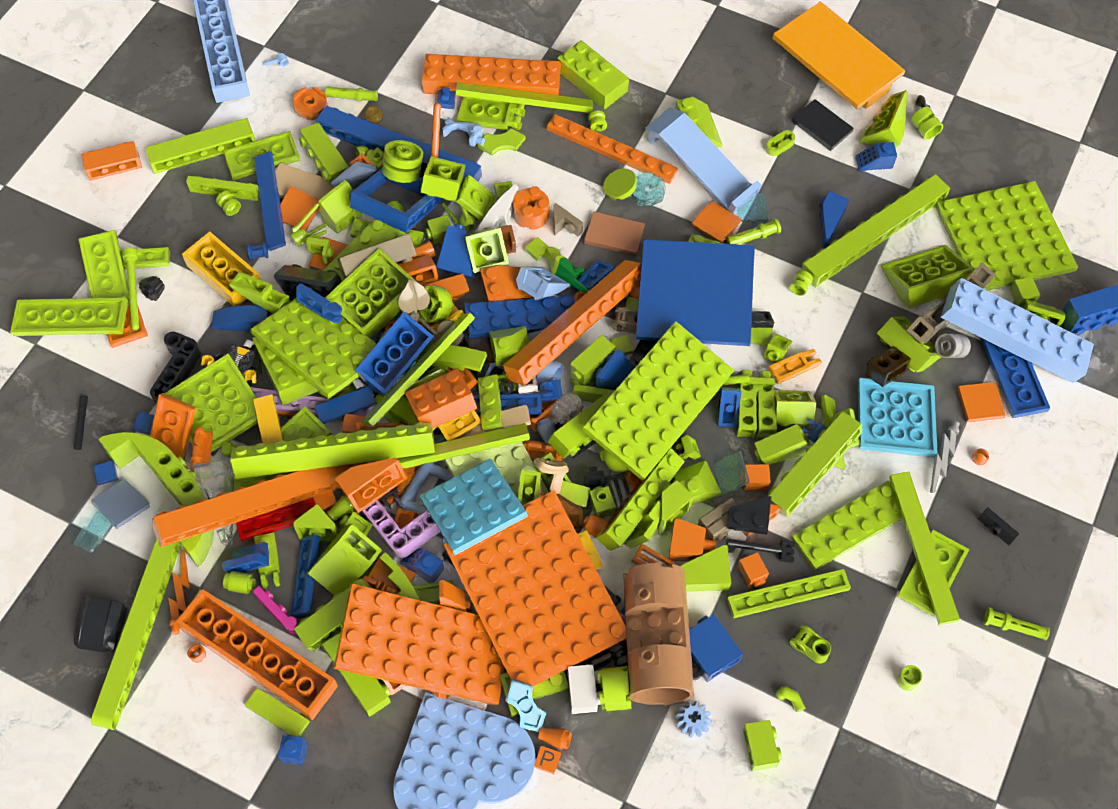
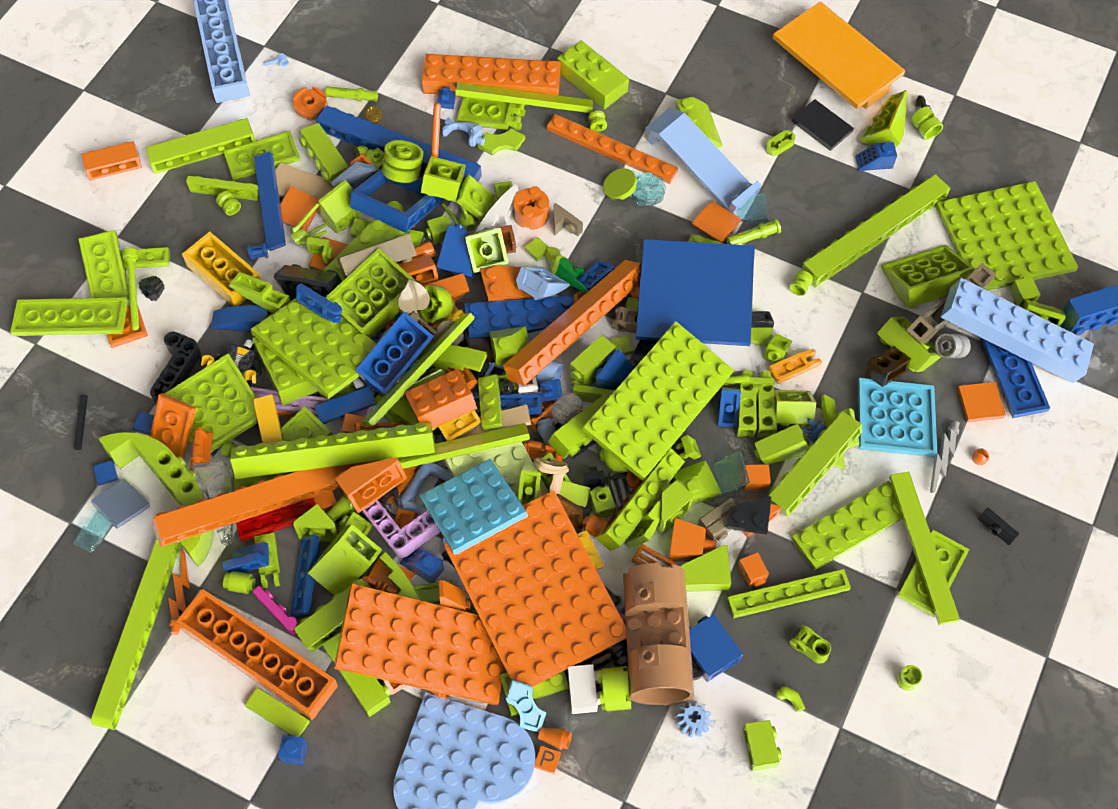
(99, 624): black slope -> none
(196, 648): orange hinge -> none
(614, 233): nougat tile -> none
(782, 549): black hinge -> none
(830, 215): blue slope -> none
(1006, 621): lime pin -> none

